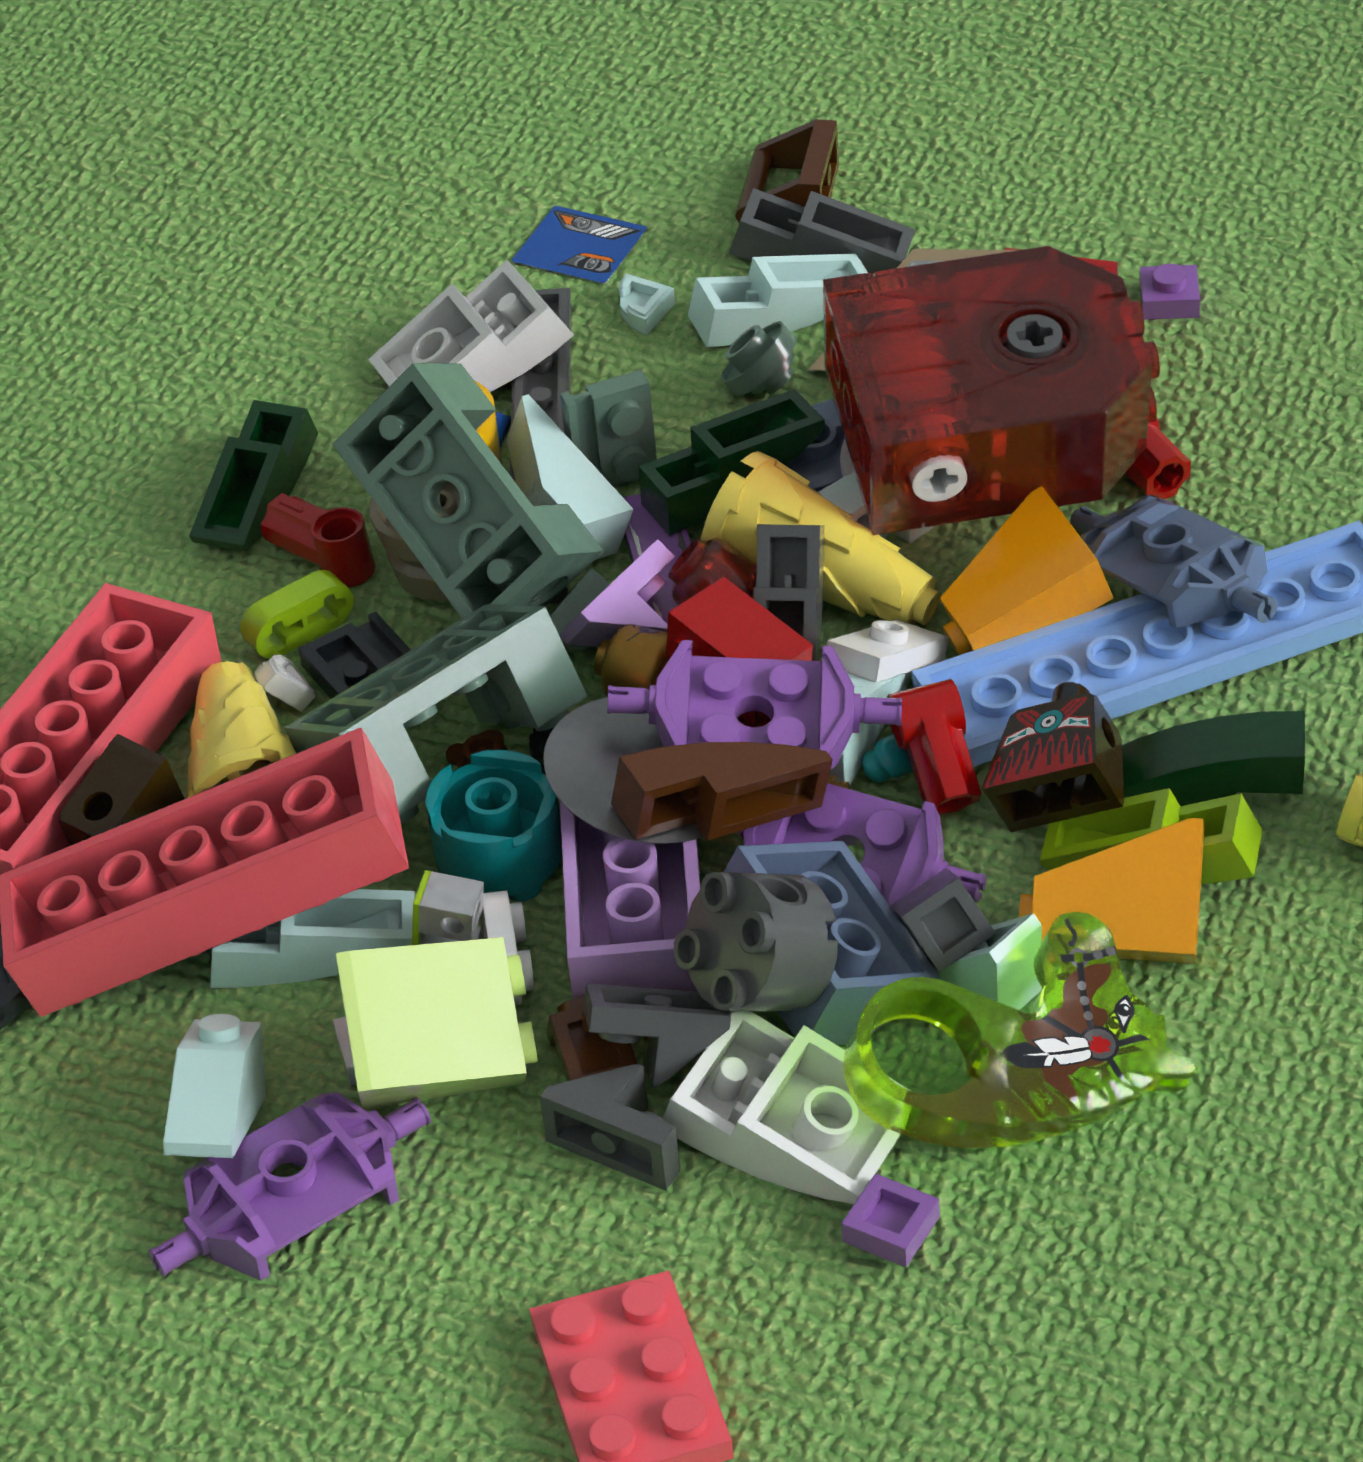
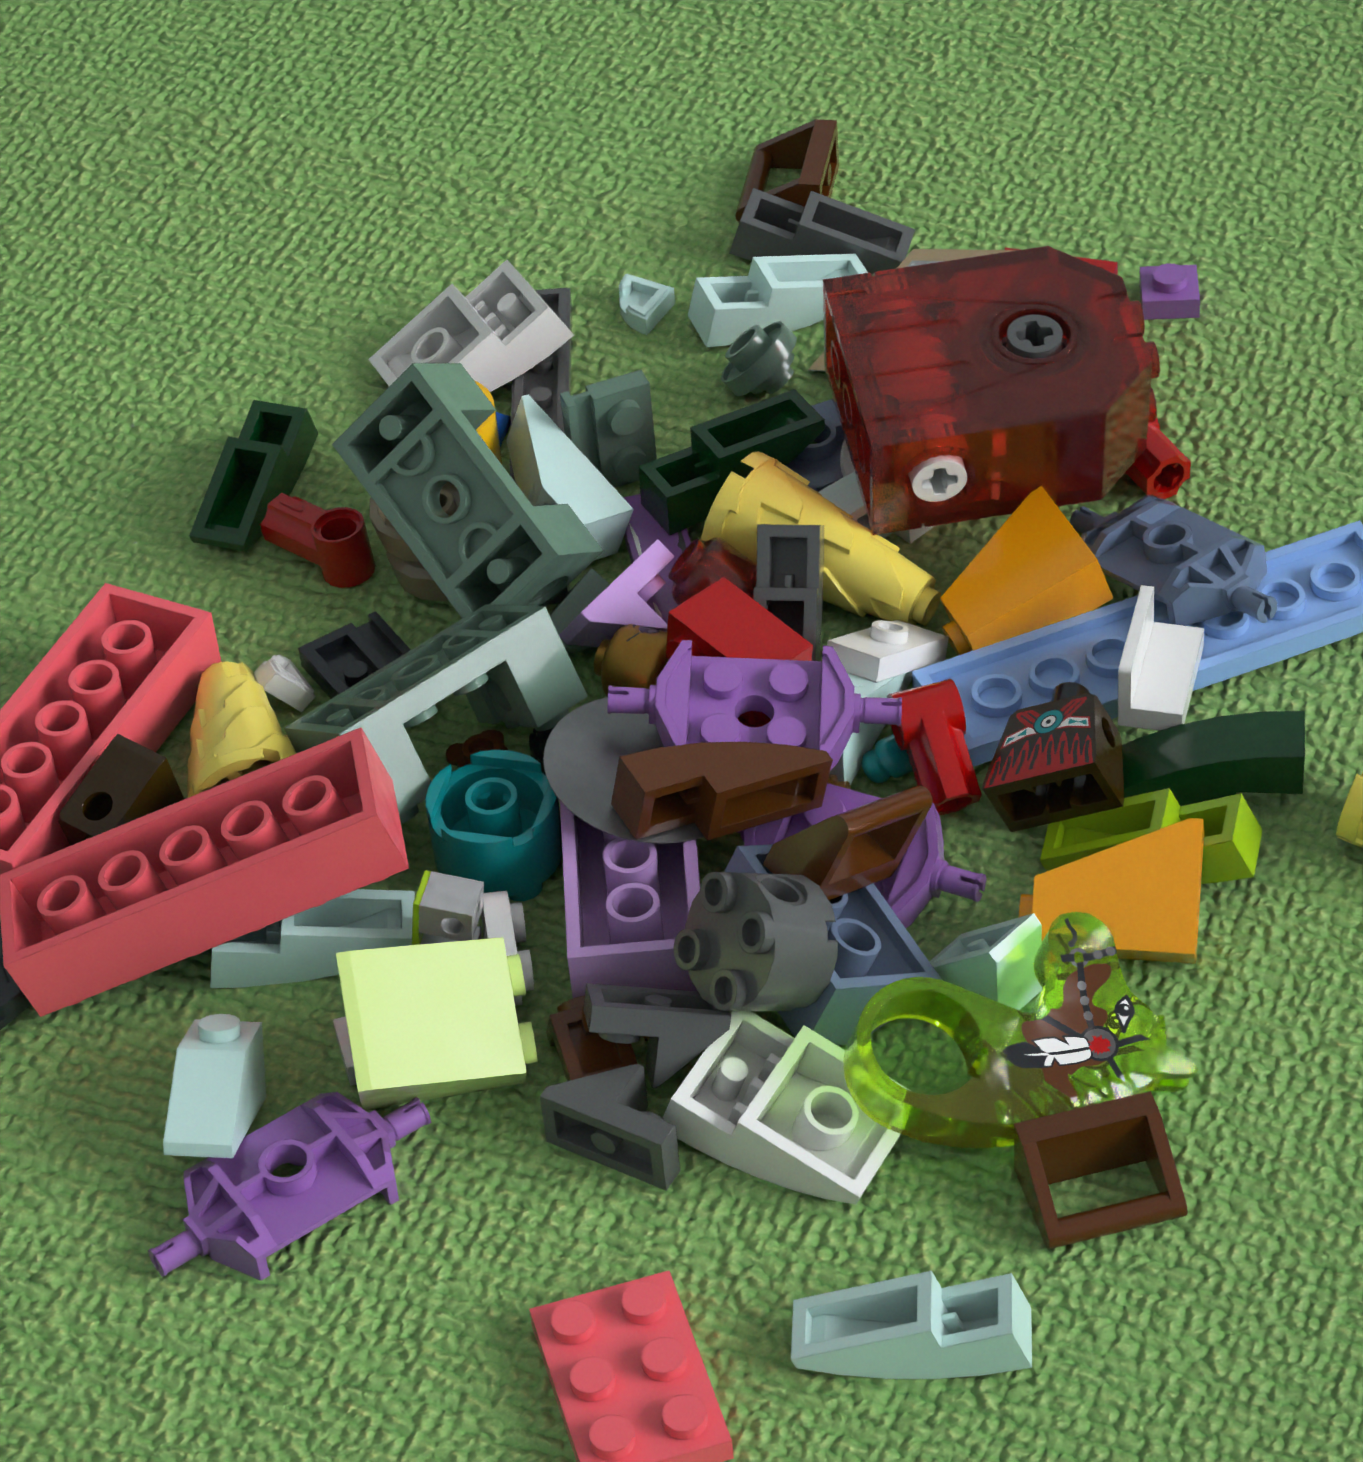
(296, 614): lime beam -> none
(579, 244): blue sticker -> none
(853, 845): none -> reddish brown tile
(890, 1220): medium lavender plate -> none
(914, 1329): none -> light aqua slope
(943, 919): dark grey brick -> none
(1089, 1143): none -> reddish brown tile
(1157, 669): none -> white panel

